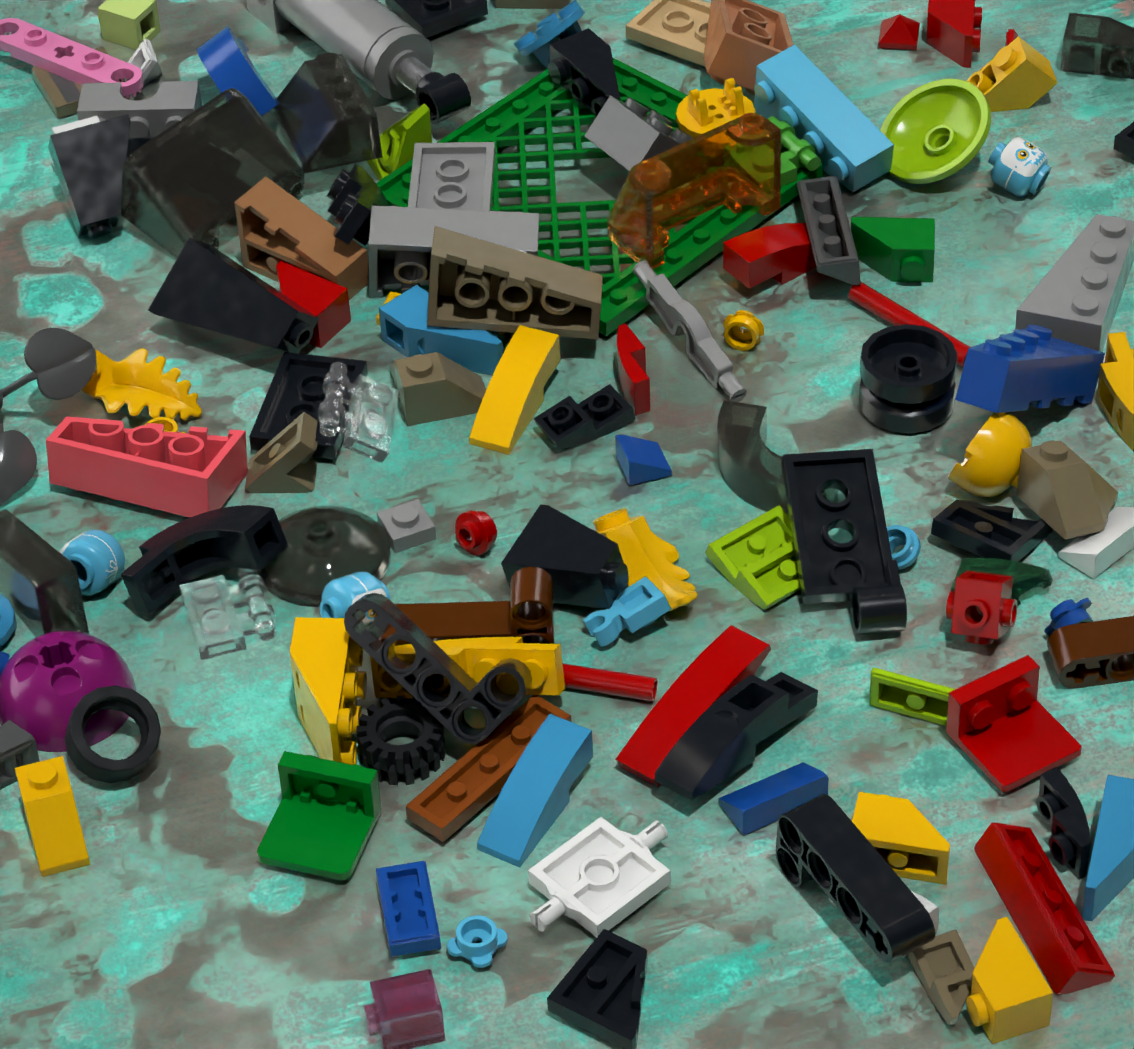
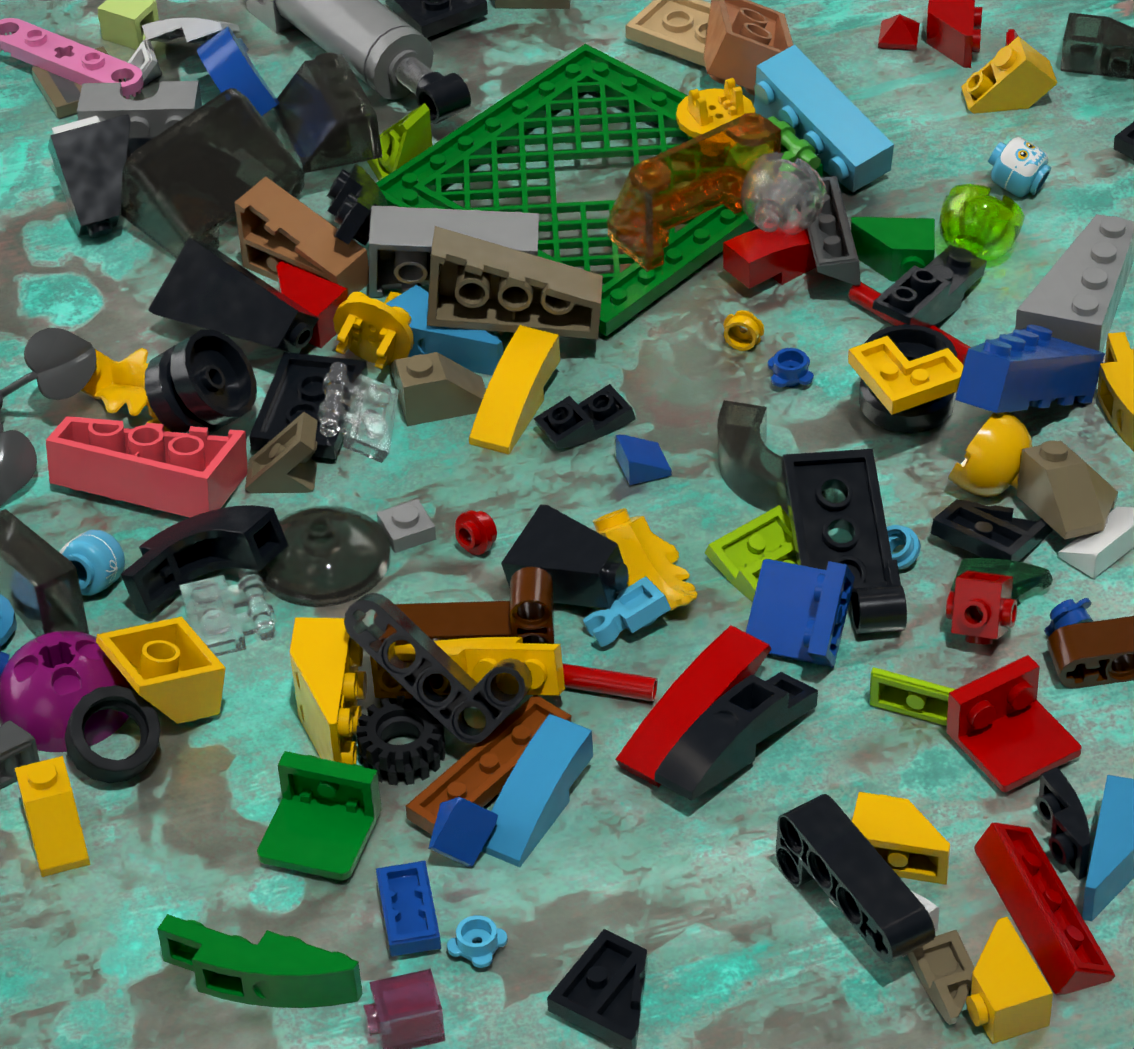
(168, 667): none -> yellow slope
(194, 29): none -> white slope
(200, 383): none -> black wheel
(270, 974): none -> green slope
(346, 590): medium azure head -> none
(373, 330): none -> yellow plate
(453, 175): light grey plate -> none
(461, 830): none -> blue slope
(550, 31): dark azure plate -> none
(584, 69): black slope -> none
(599, 876): white plate -> none
(631, 134): slope -> none
(632, 370): red slope -> none
(684, 318): light grey piece -> none
(773, 796): blue slope -> none
(782, 194): none -> clear cylinder
(790, 368): none -> blue plate
(801, 610): none -> blue bracket
(902, 382): none -> yellow plate
(932, 292): none -> black slope
(936, 130): lime dish -> none
(980, 221): none -> clear neon green cylinder

